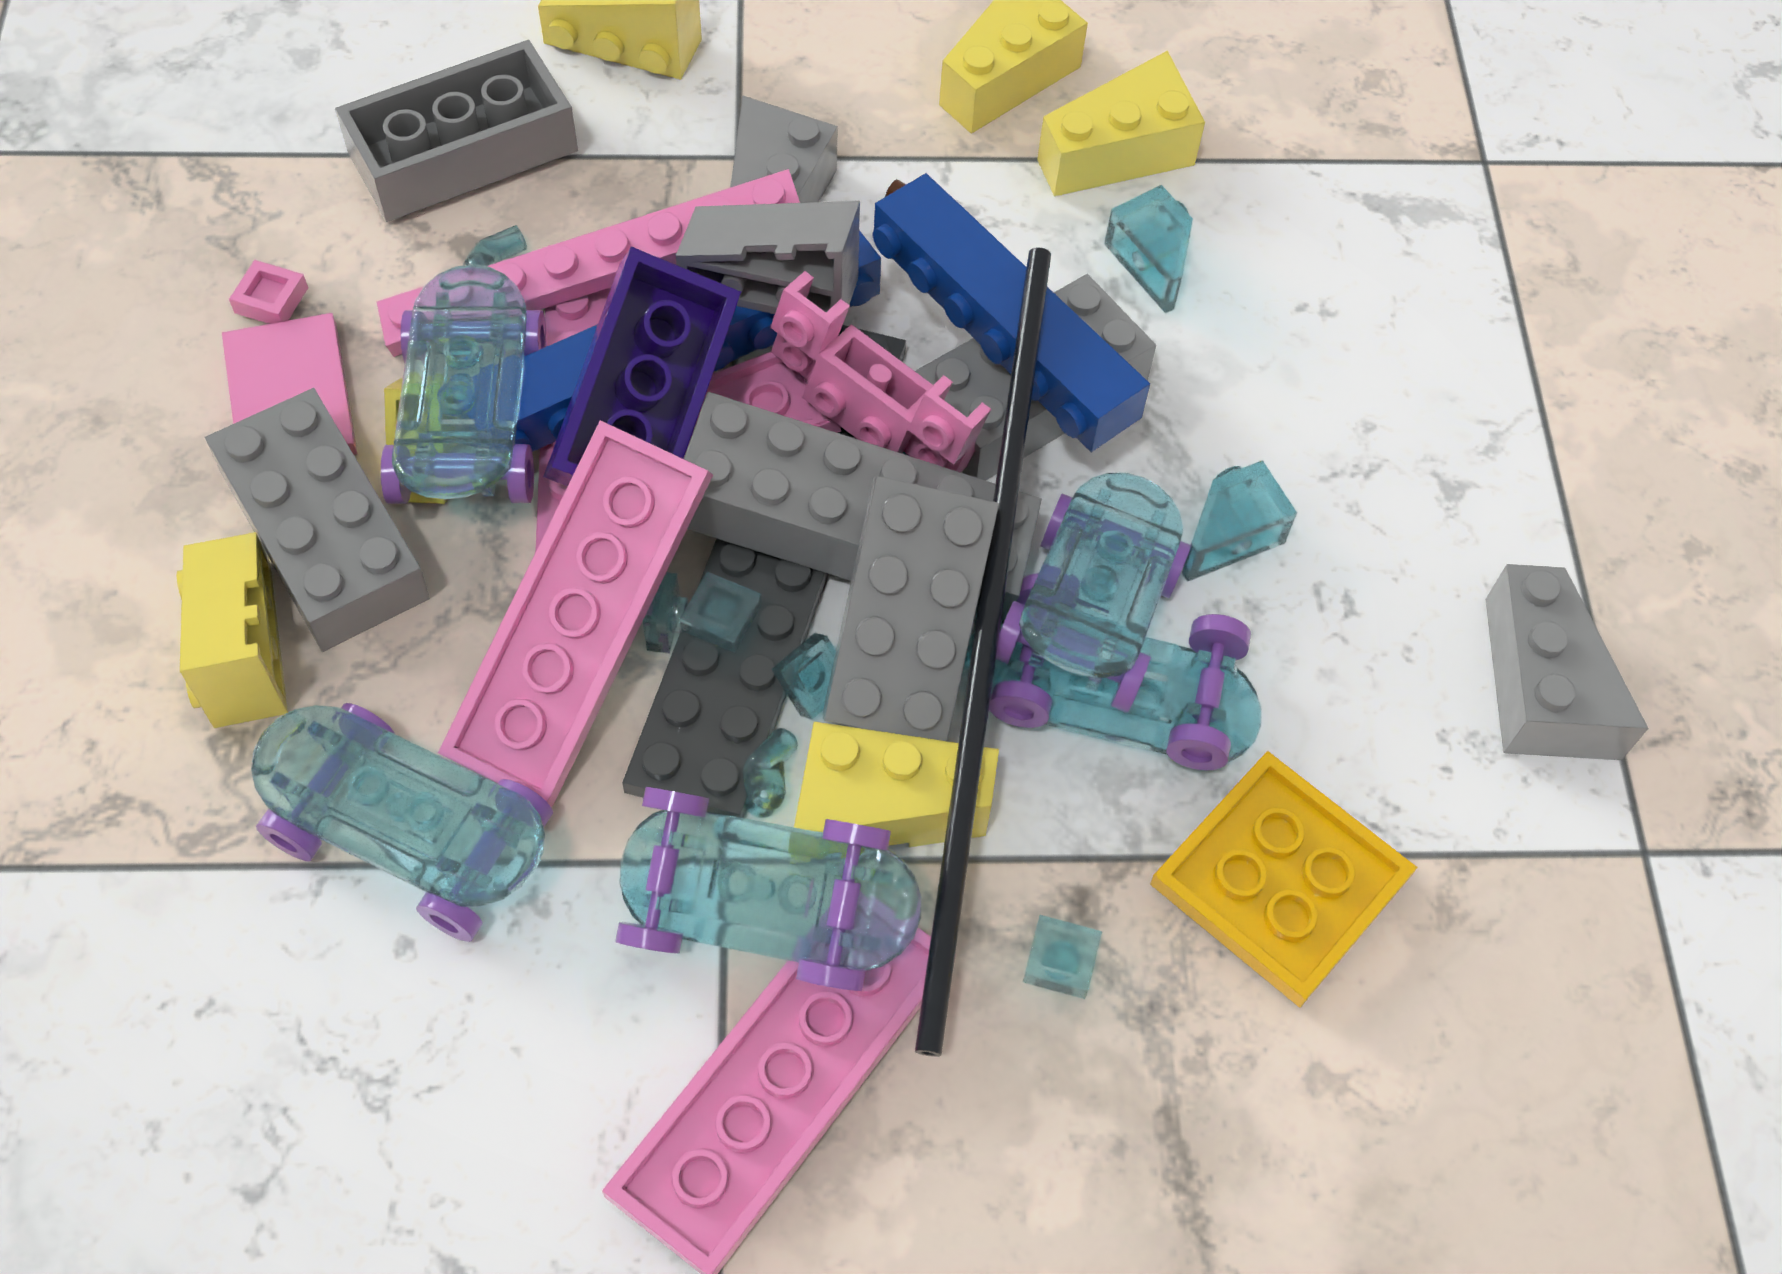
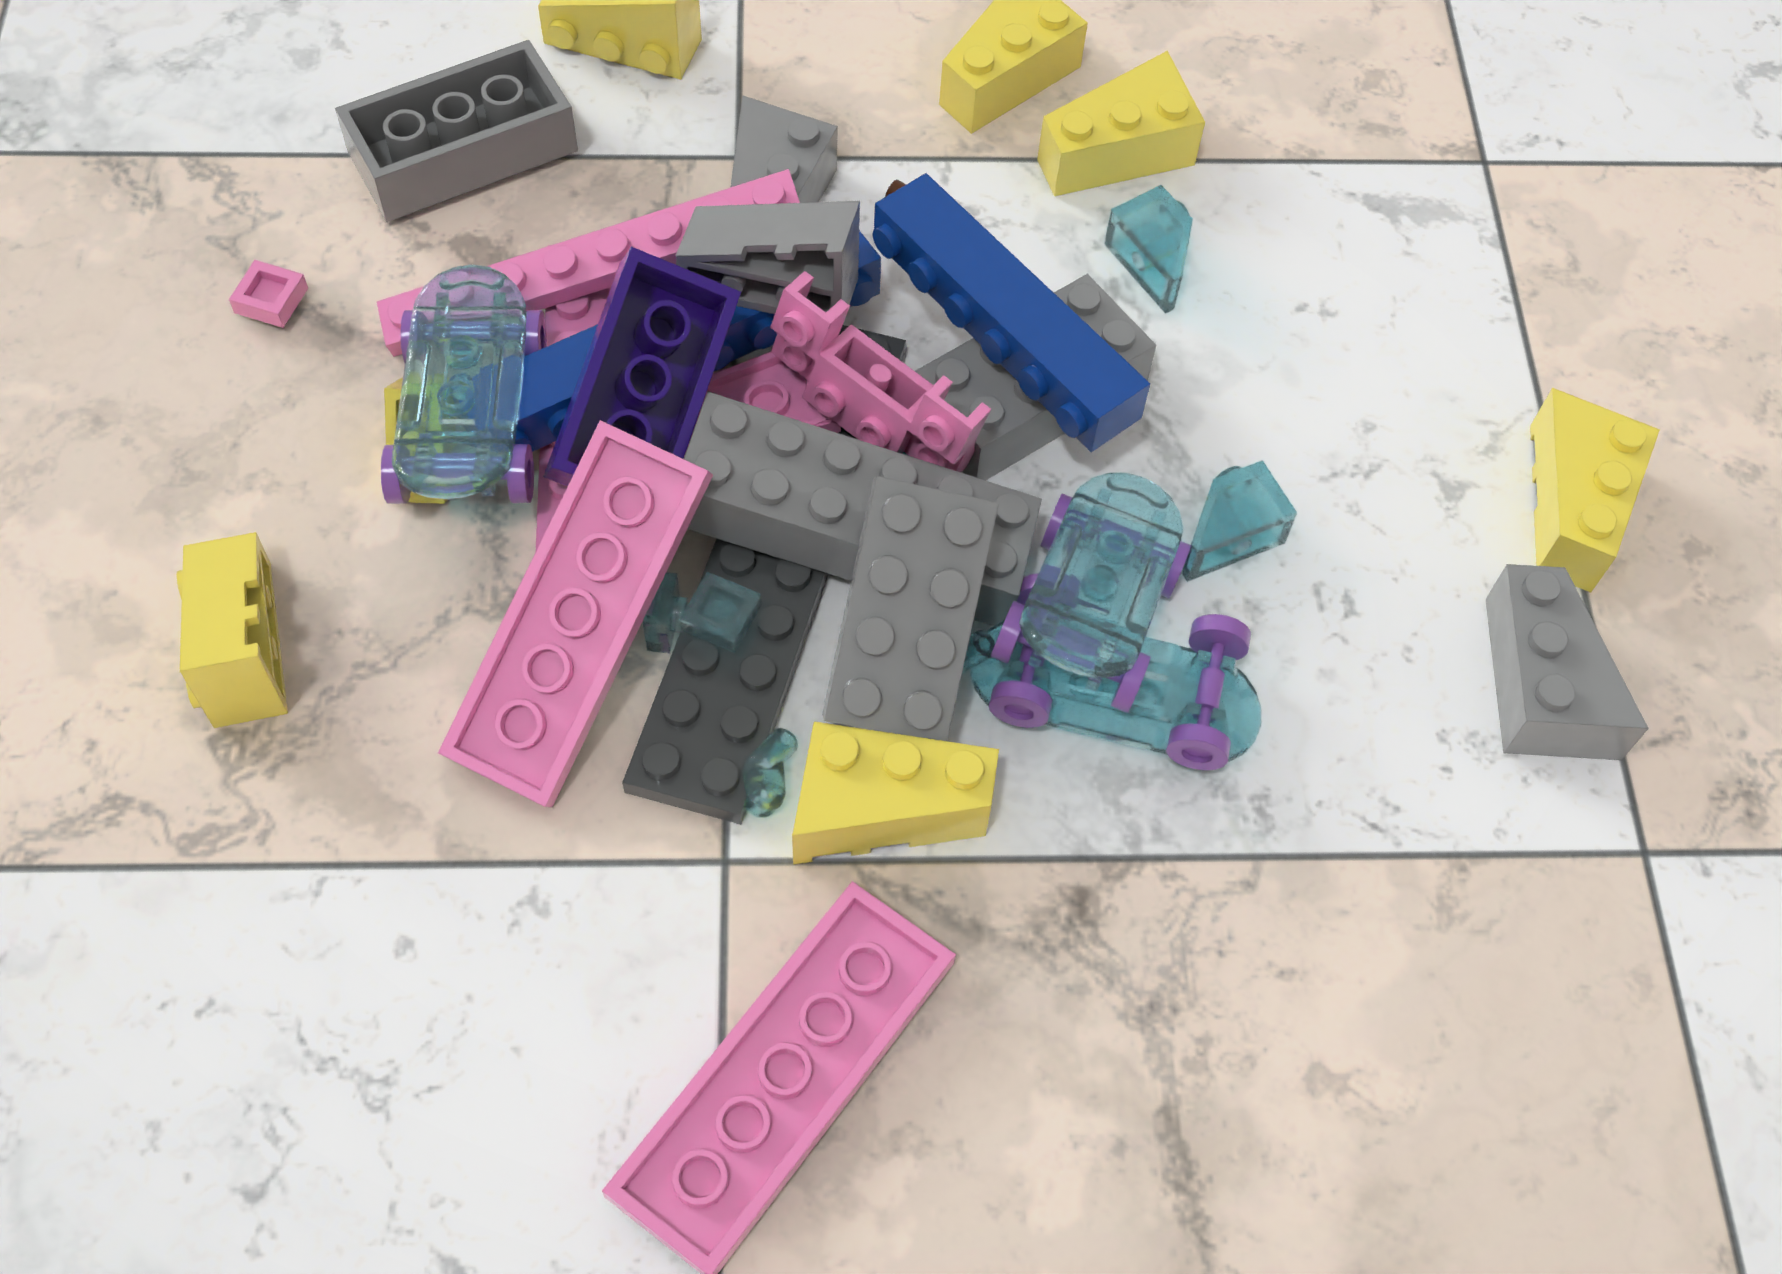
(285, 360): bright pink tile -> none
(318, 519): light grey brick -> none
(398, 808): clear light blue piece -> none
(497, 247): clear light blue arm -> none
(767, 890): clear light blue piece -> none
(807, 674): clear light blue plate -> none
(982, 665): black piece -> none
(1062, 957): clear light blue plate -> none
(1283, 877): yellow plate -> none
(1586, 483): none -> light yellow wedge

